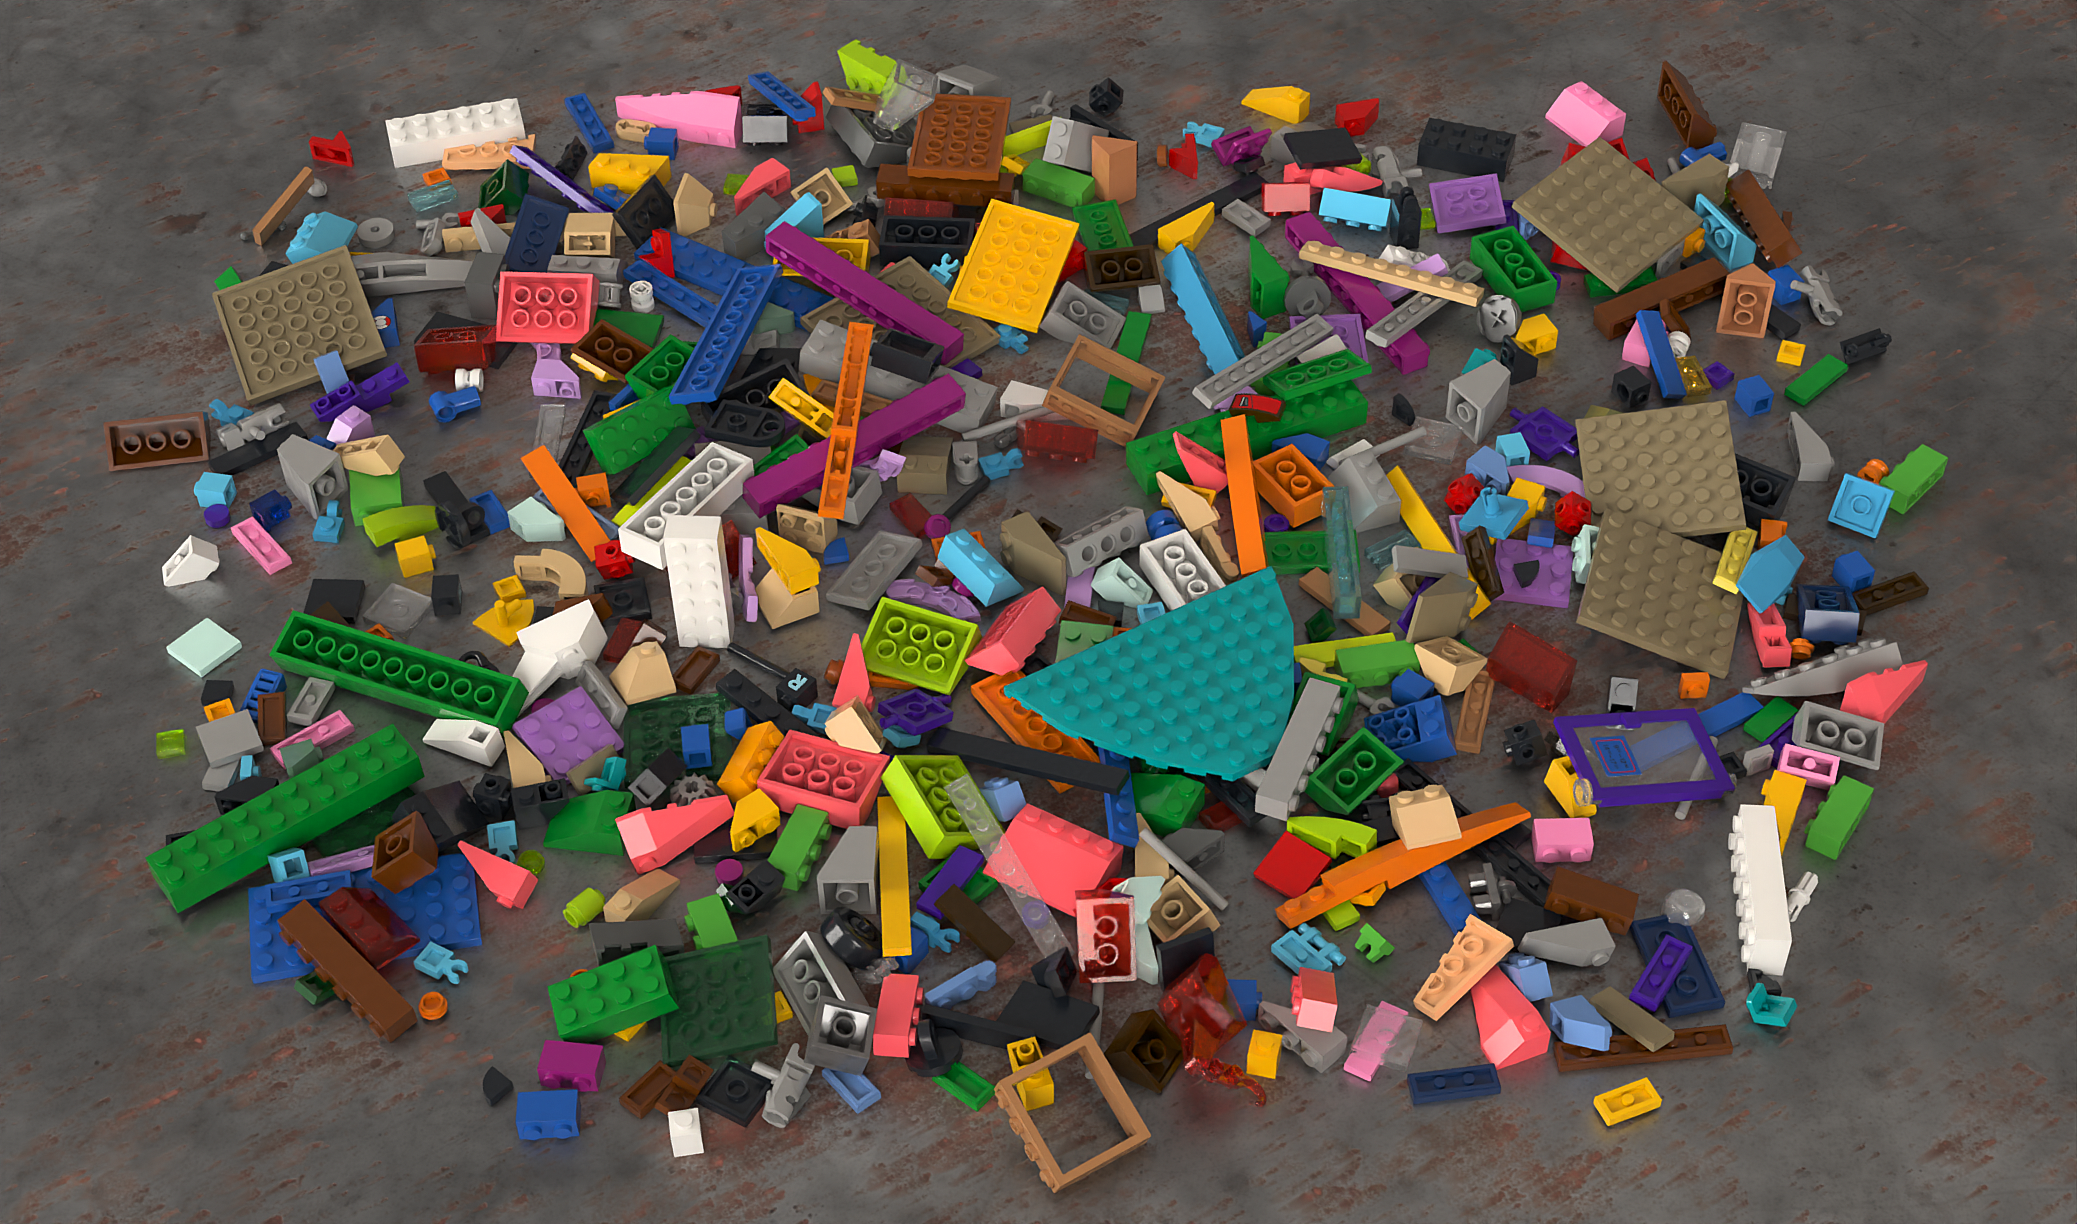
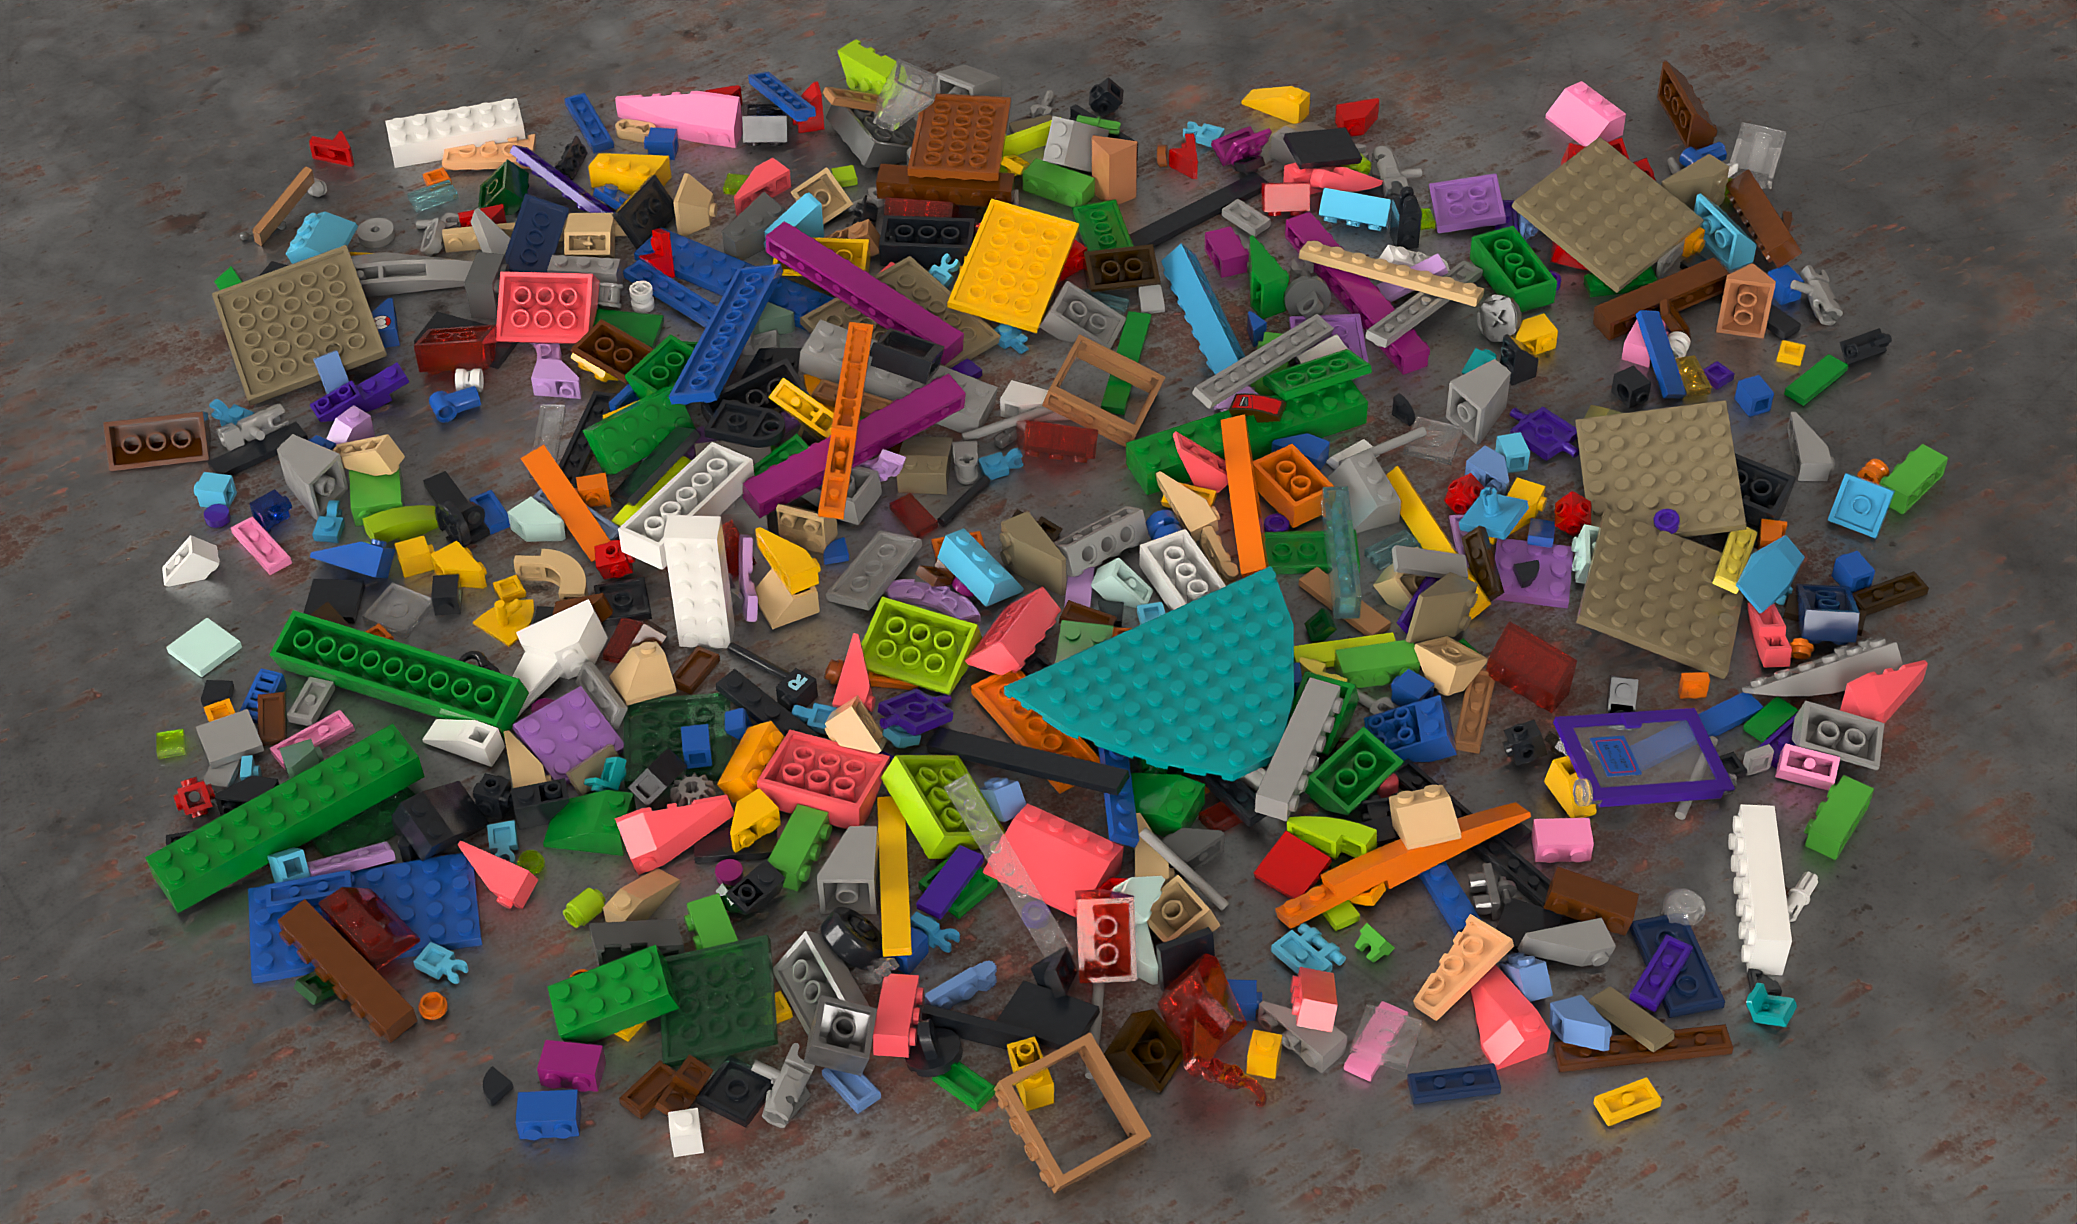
(194, 808): none -> red brick
(363, 557): none -> blue slope
(404, 853): reddish brown slope -> none
(459, 560): none -> yellow slope
(937, 526): magenta tile -> none
(974, 923): dark brown tile -> none
(1113, 126): none -> bright green axle
(1187, 229): yellow slope -> none
(1226, 252): none -> magenta brick
(1466, 149): black brick -> none
(1548, 477): lavender tile -> none
(1667, 520): none -> dark purple tile
(1785, 794): yellow slope -> none

